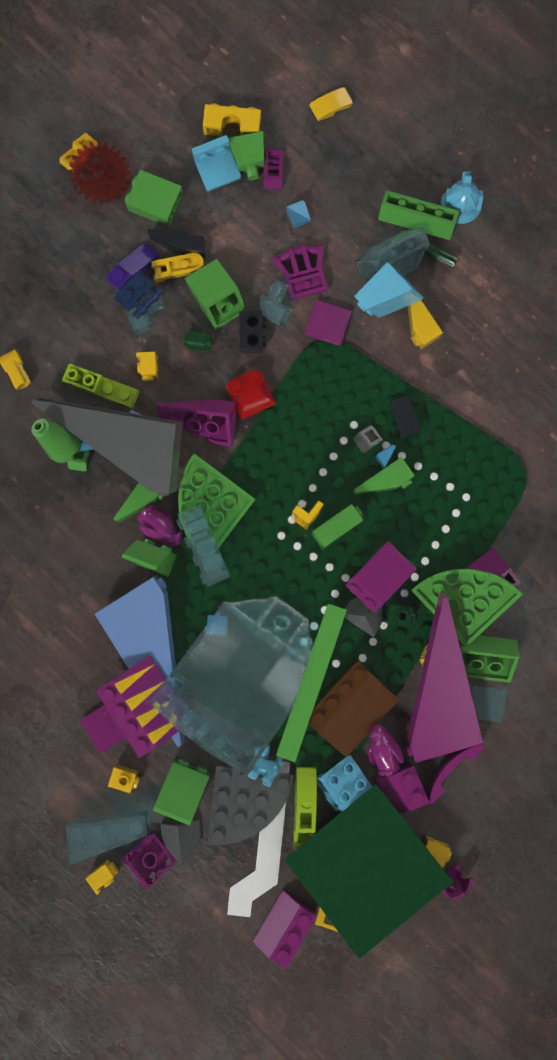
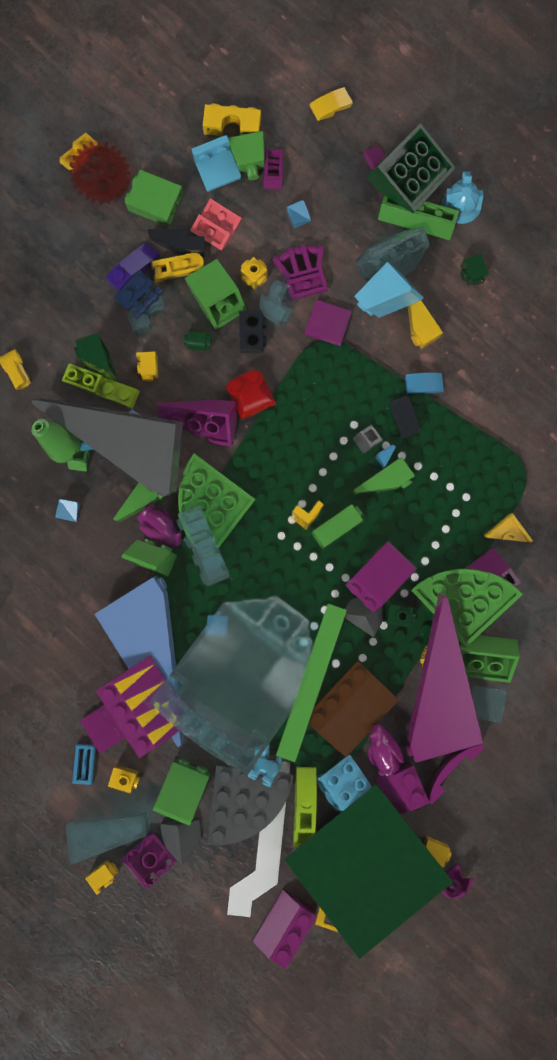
(67, 510): none -> dark azure slope
(84, 764): none -> dark azure tile
(95, 356): none -> dark green slope
(216, 224): none -> coral slope
(256, 278): none -> yellow brick
(373, 156): none -> magenta slope
(411, 170): none -> dark green slope
(424, 383): none -> dark azure slope
(441, 255): dark green axle -> none
(474, 270): none -> dark green brick
(509, 529): none -> yellow tile

